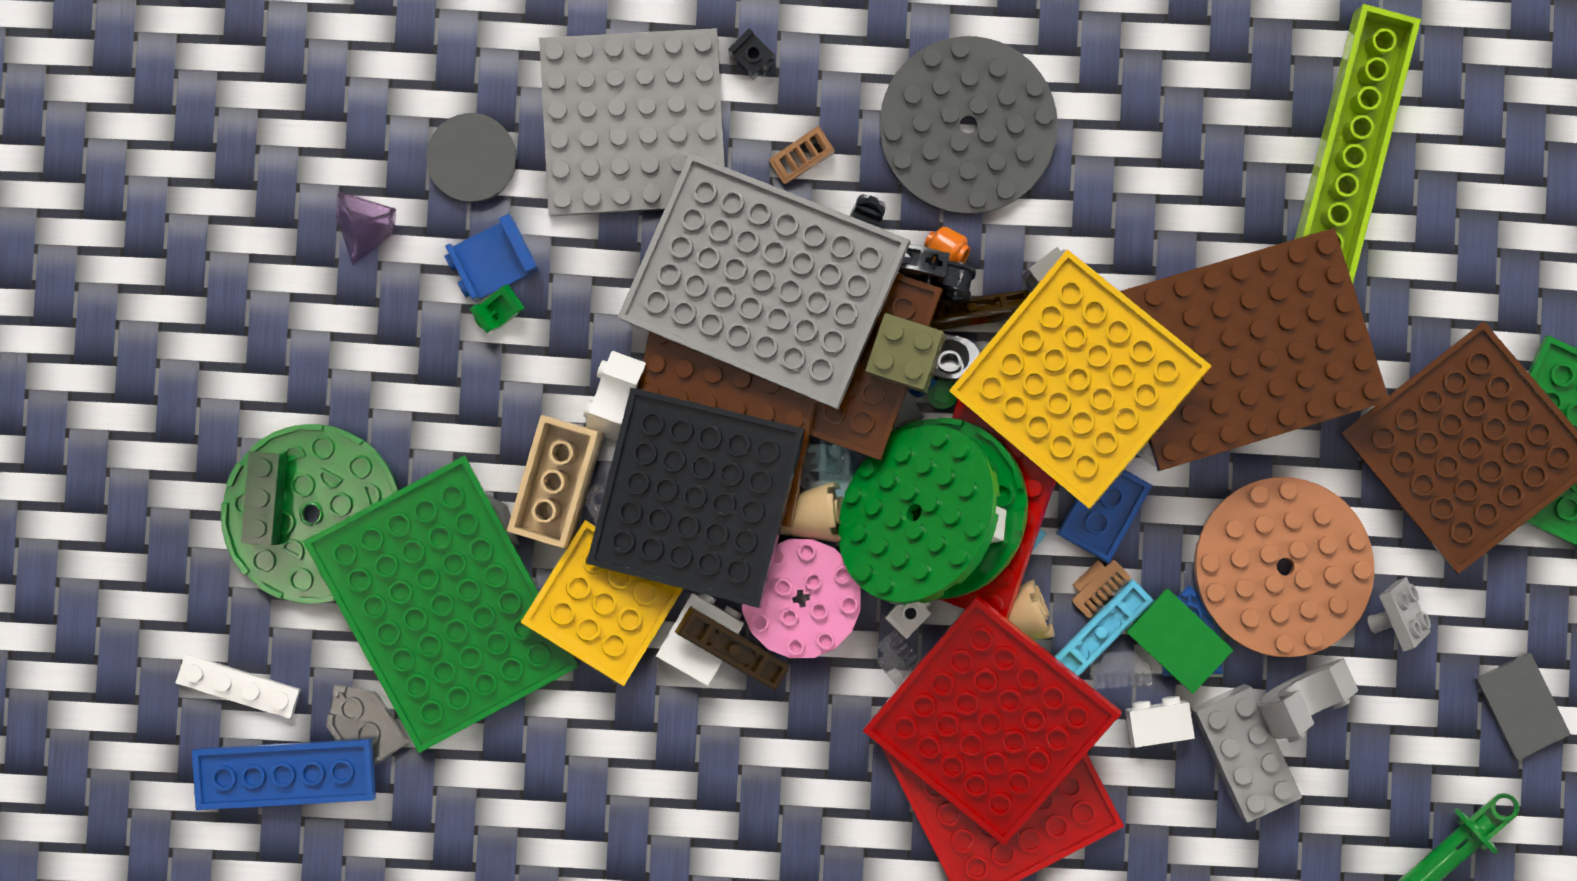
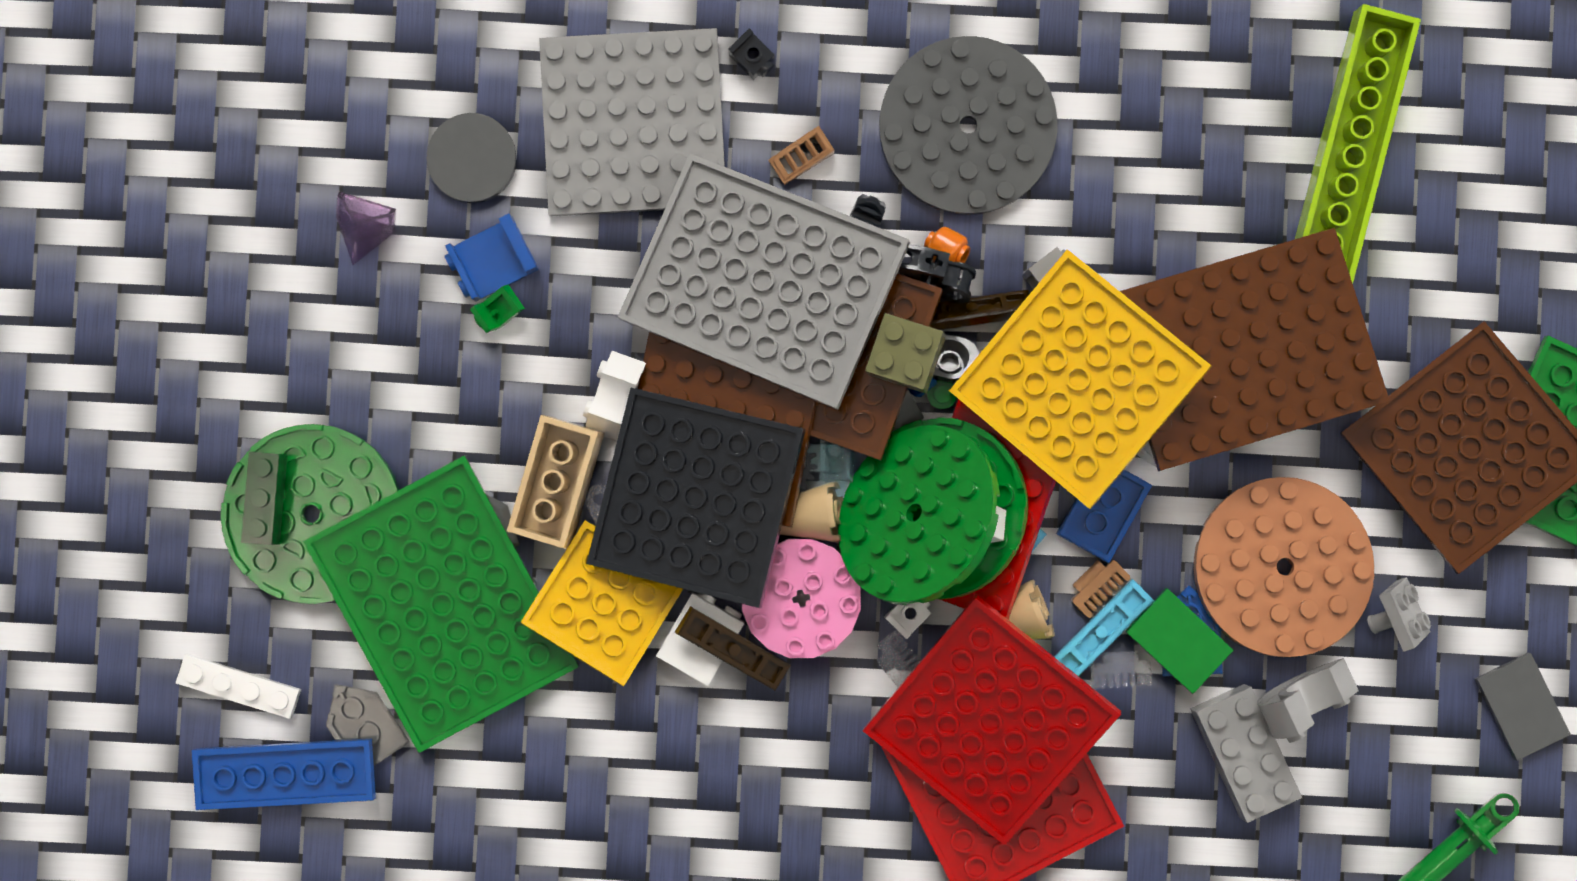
(1159, 722): white brick -> none

